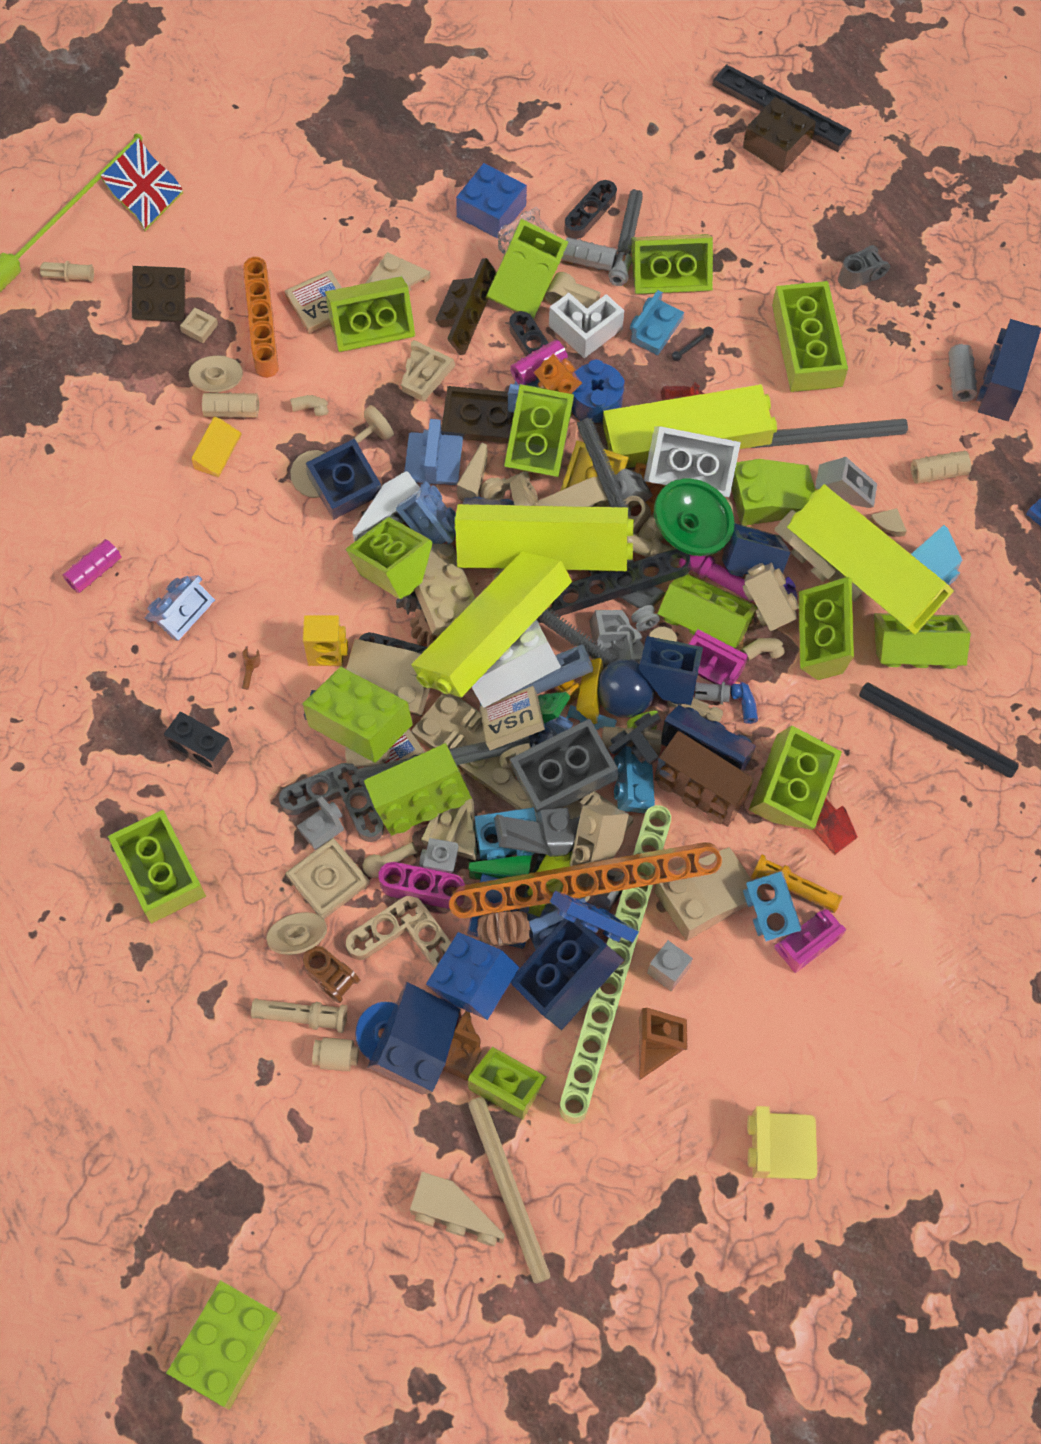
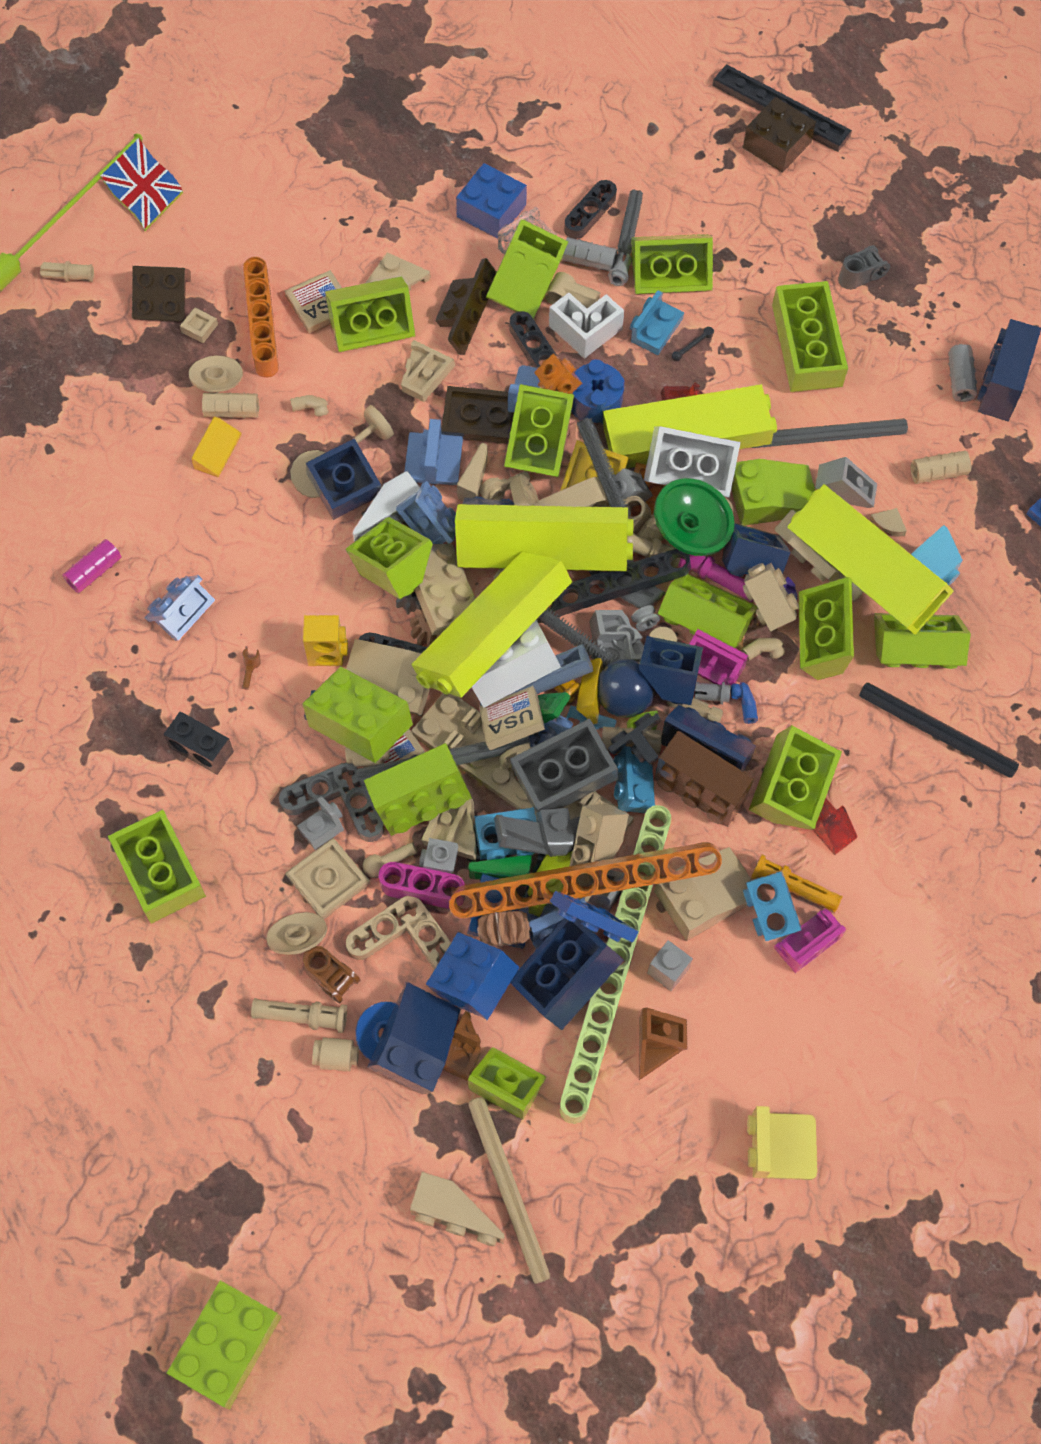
(524, 369): dark pink axle -> none

